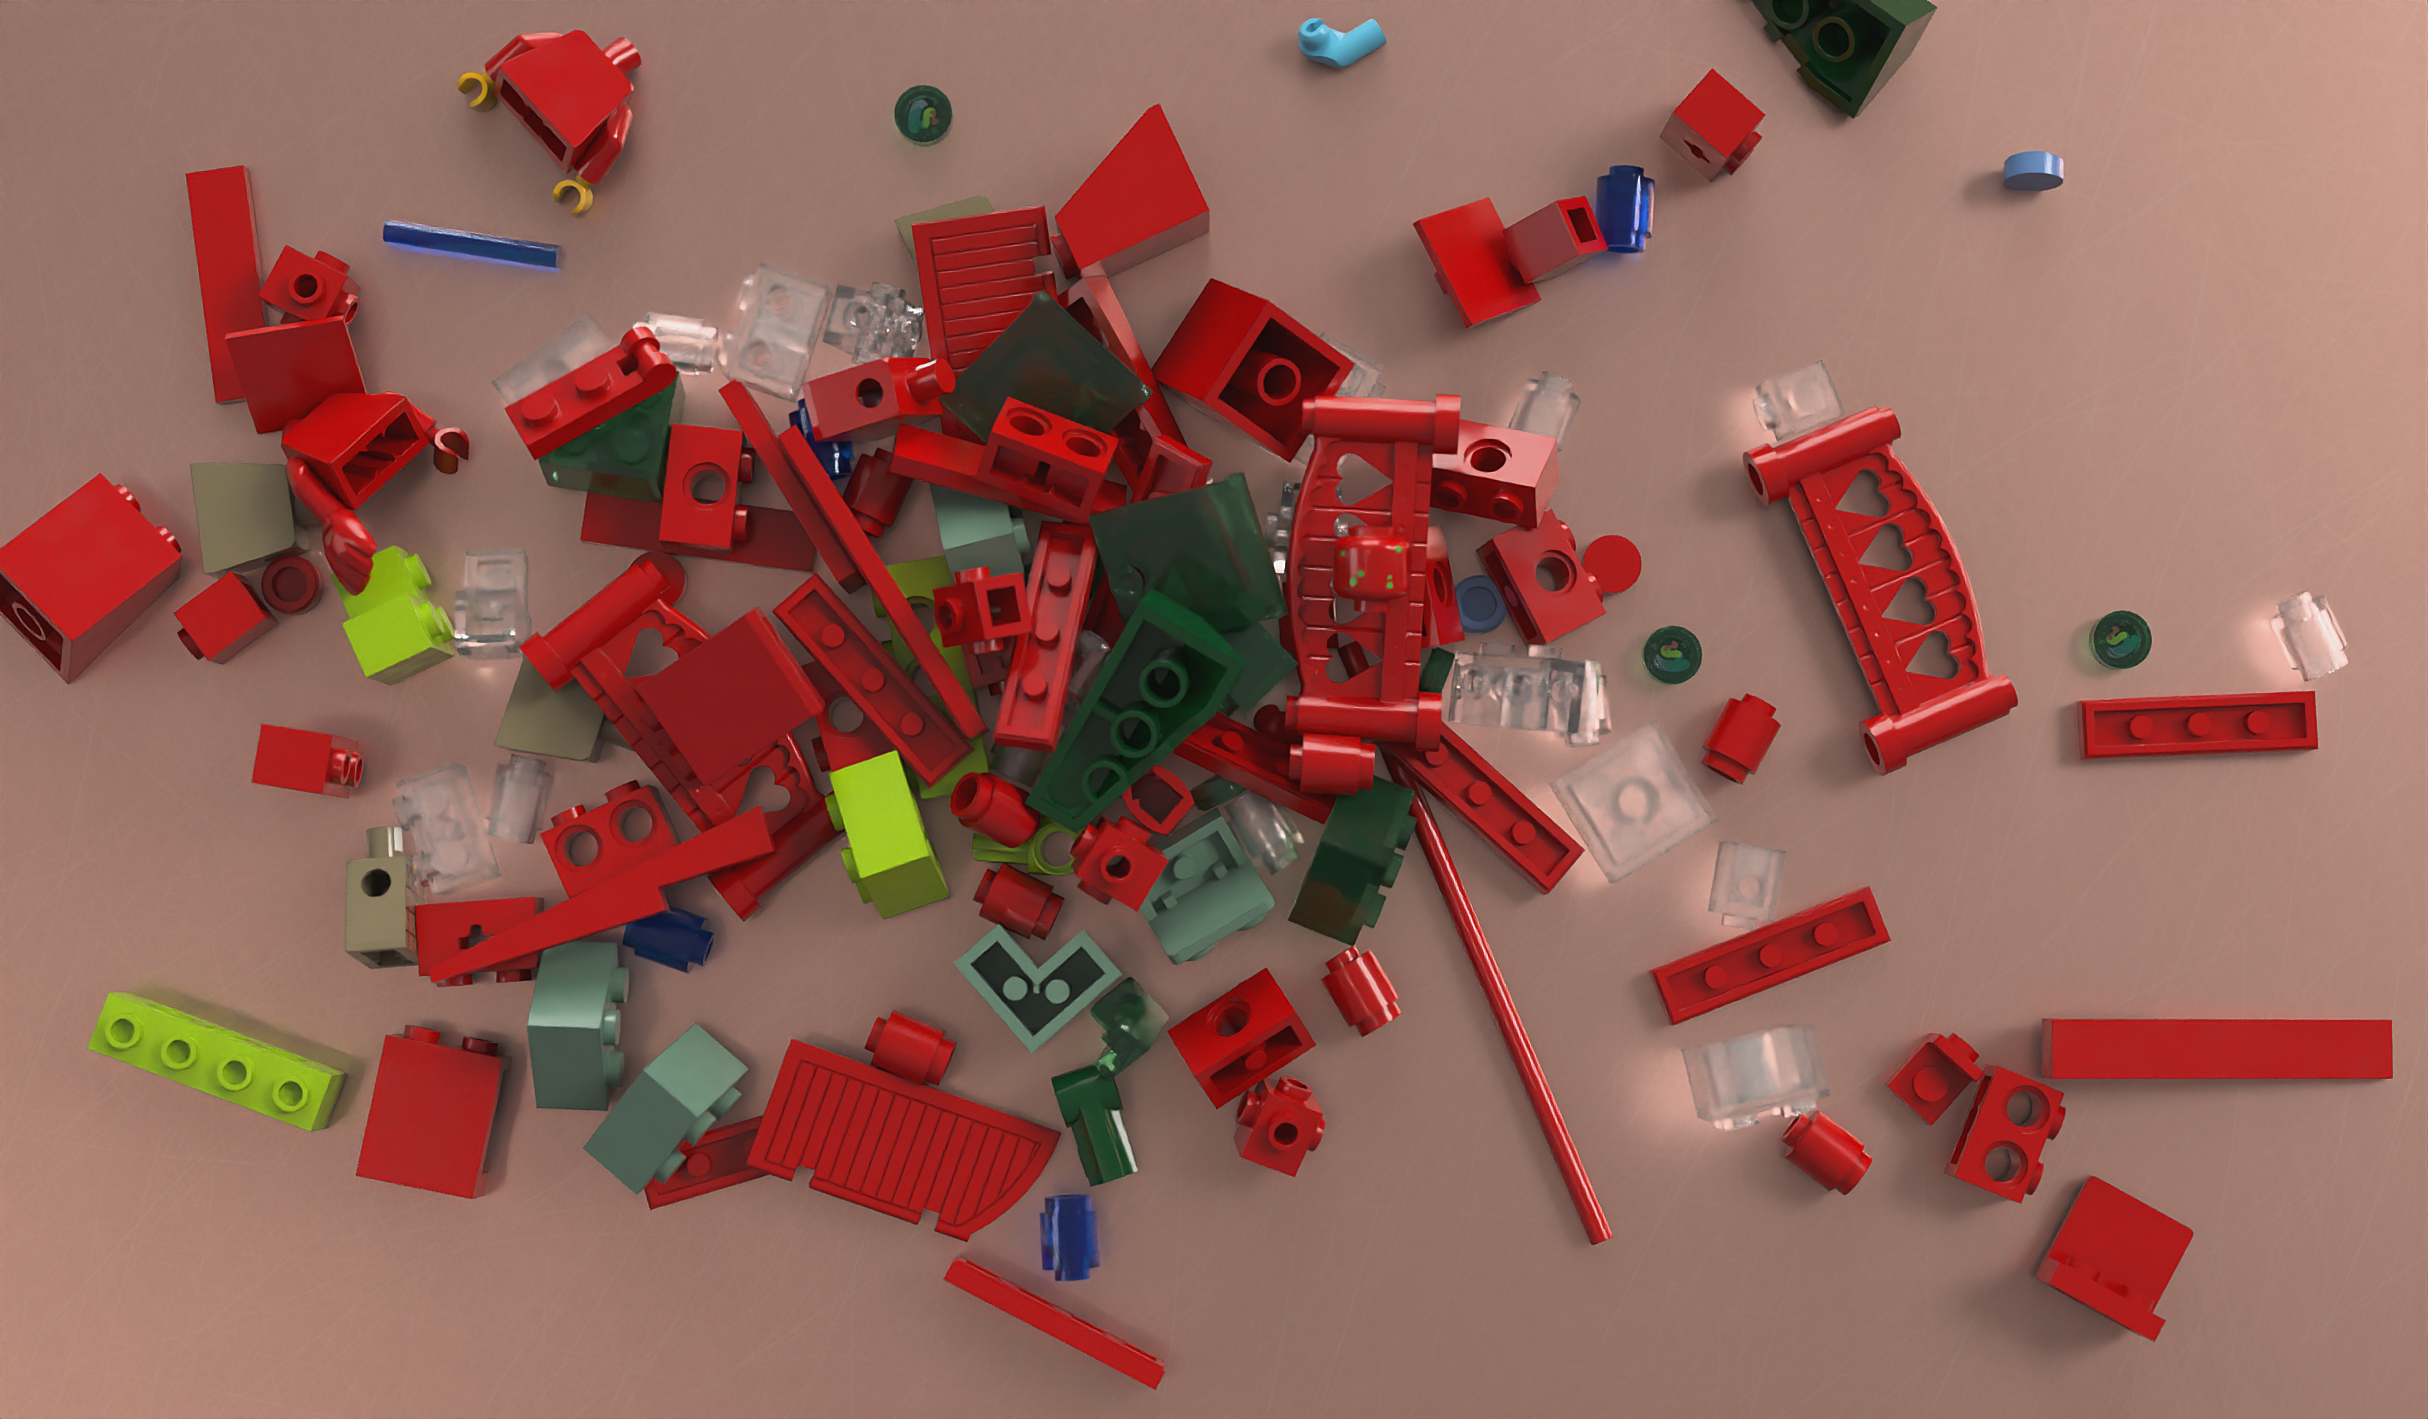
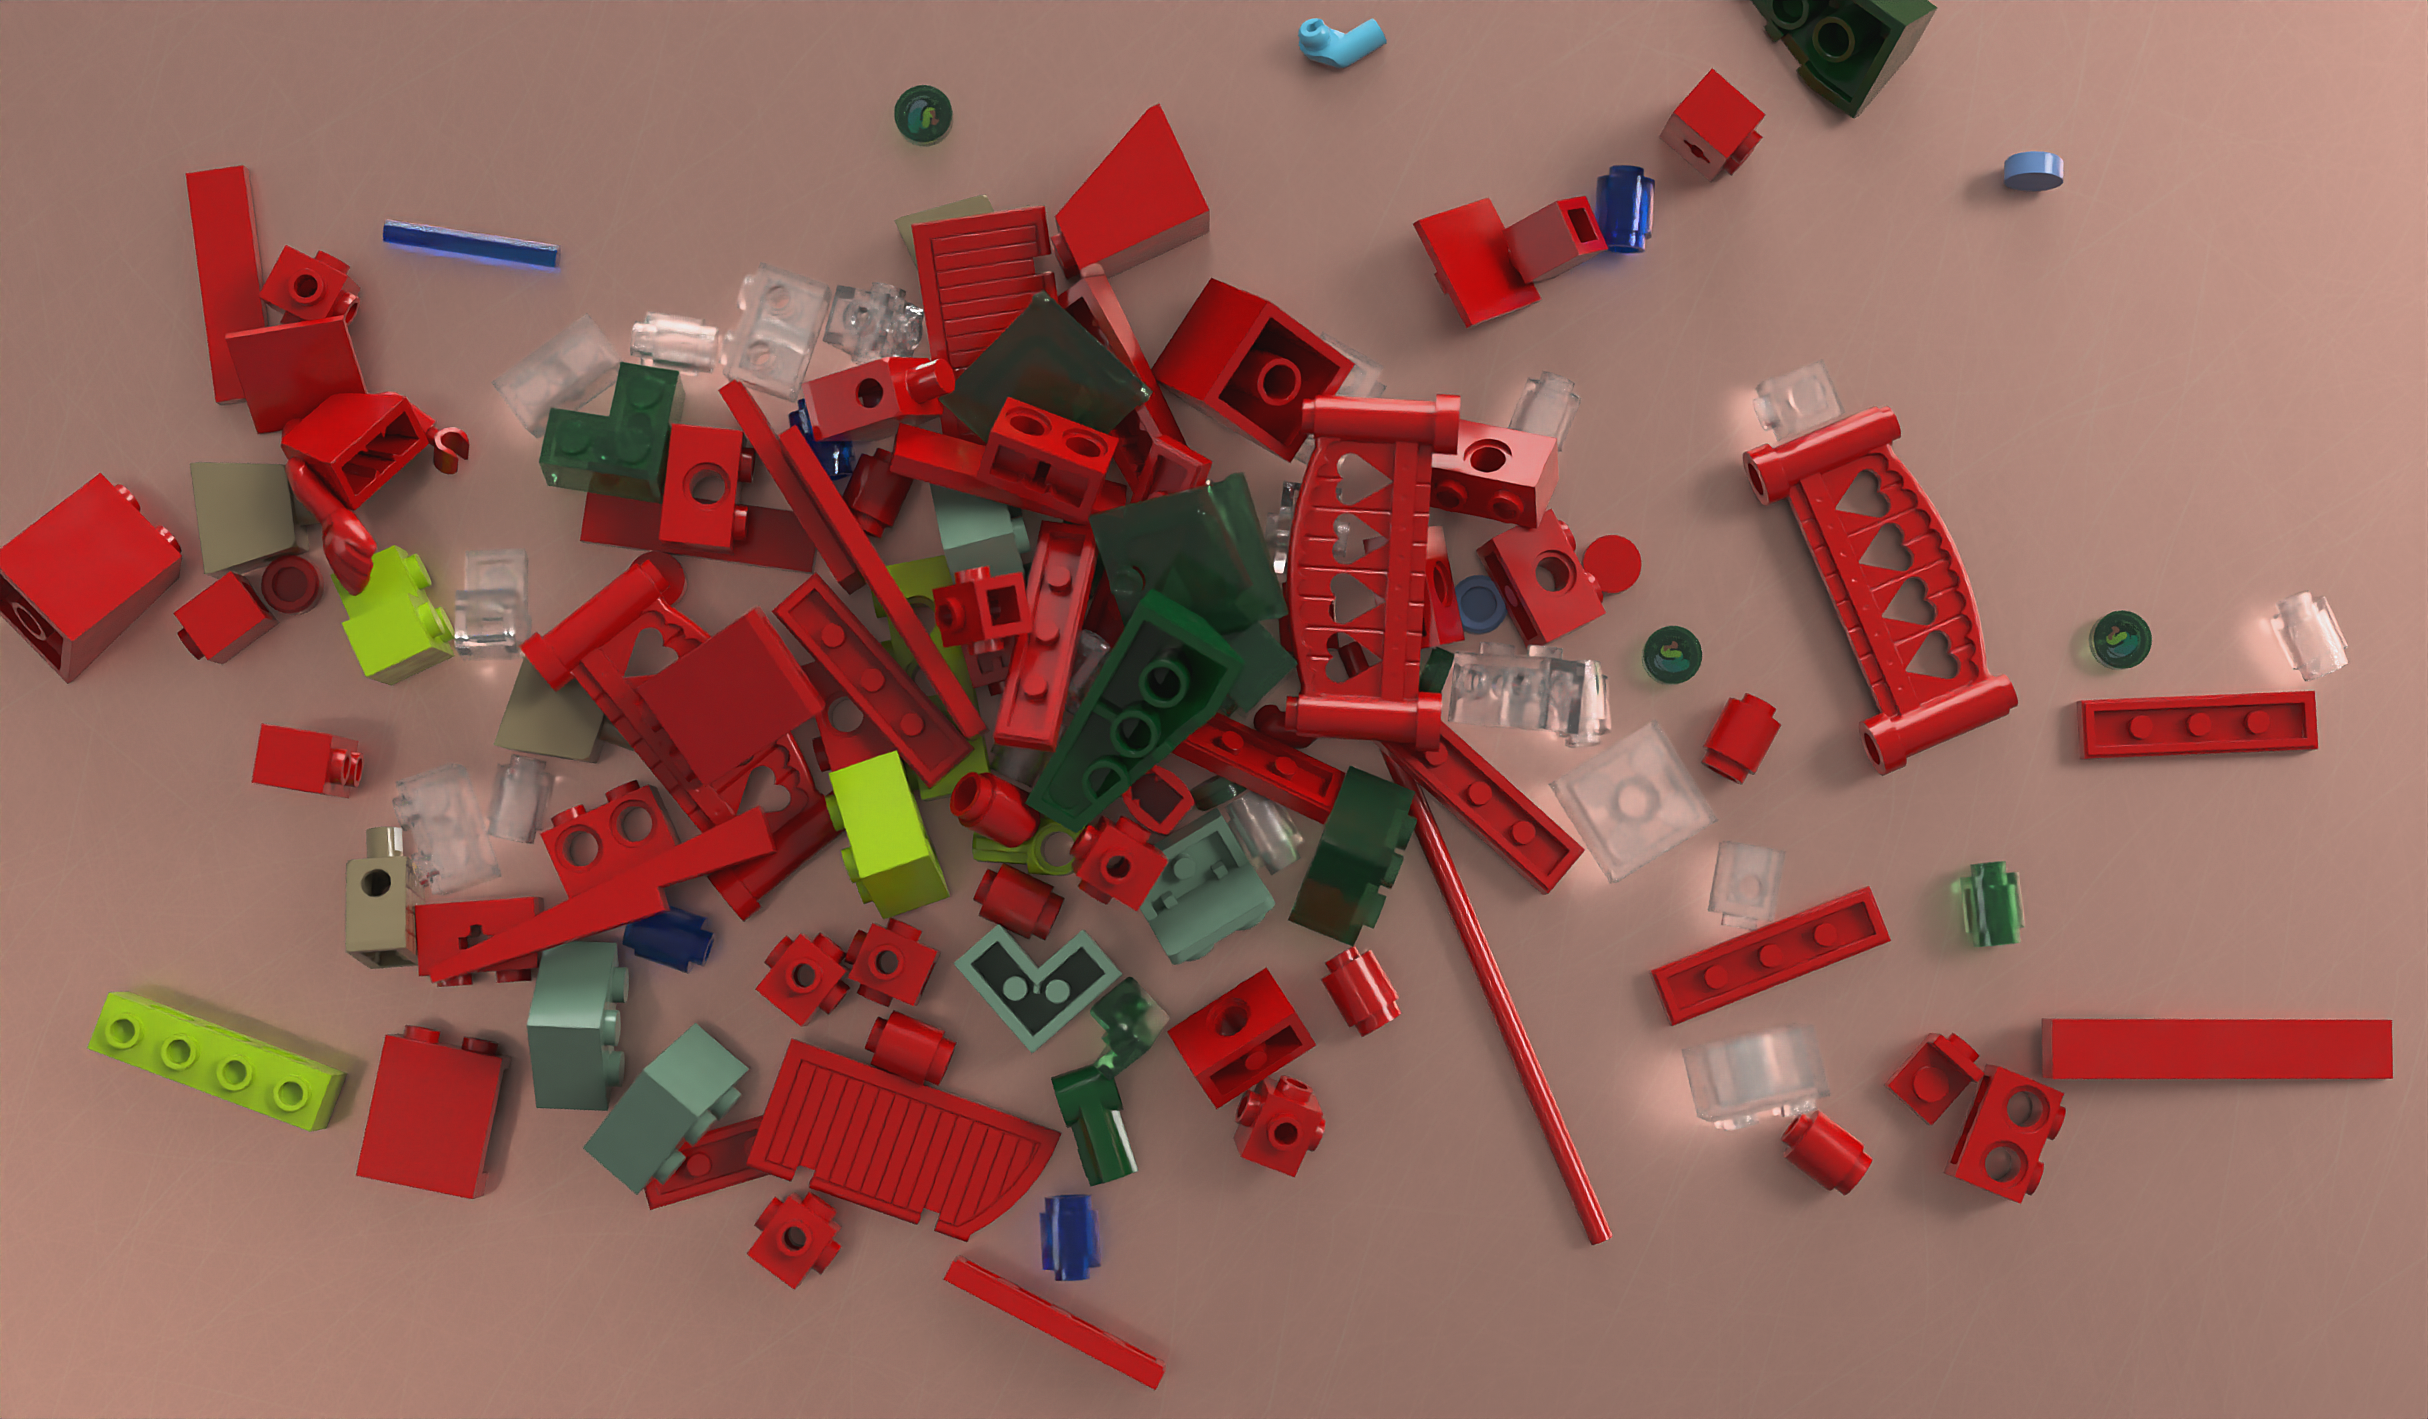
(566, 98): red torso -> none
(592, 393): red plate -> none
(779, 1252): none -> red brick
(783, 982): none -> red brick
(914, 966): none -> red brick
(1332, 764): red brick -> none
(1371, 567): red head -> none
(1992, 904): none -> clear green brick
(2115, 1256): red bracket -> none

